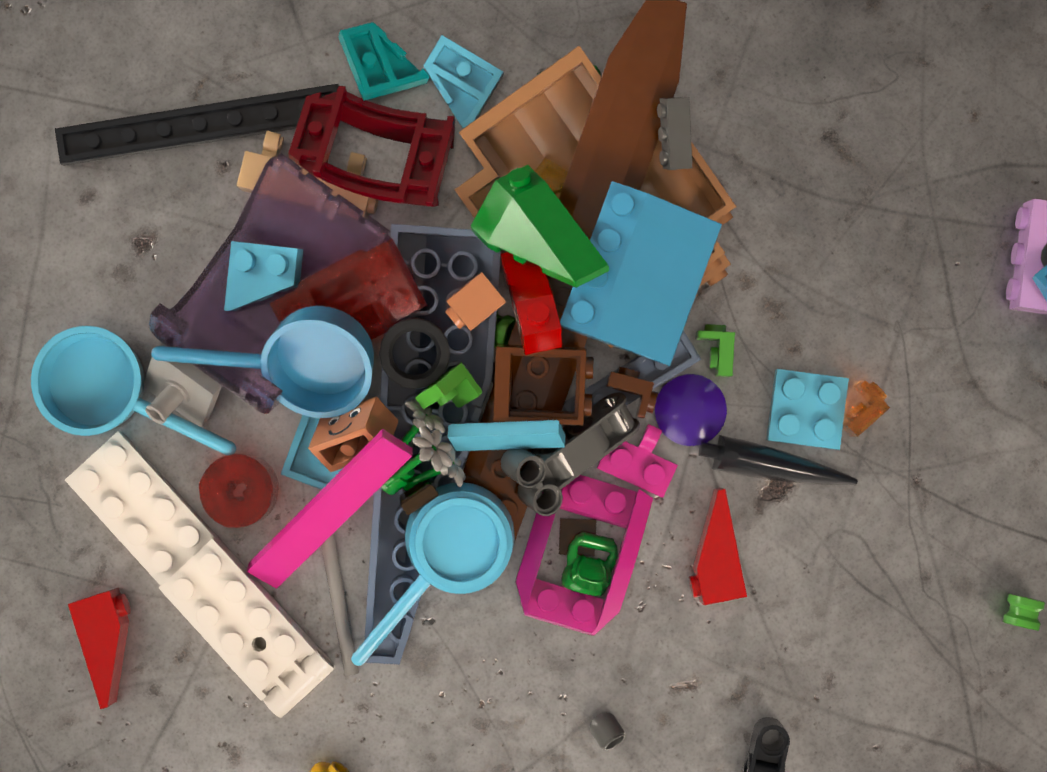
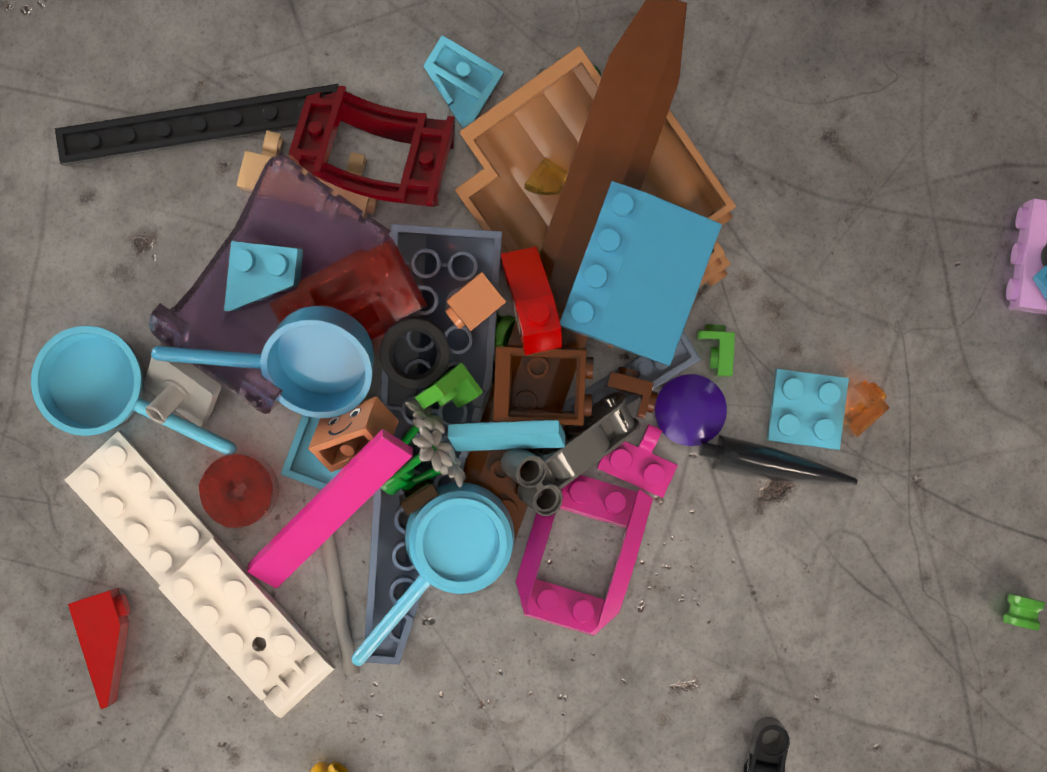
(377, 62): teal wing -> none
(535, 227): green wedge -> none
(570, 528): dark brown tile -> none
(586, 573): green piece -> none
(607, 731): dark grey piece -> none
(675, 133): dark grey piece -> none
(717, 560): red slope -> none

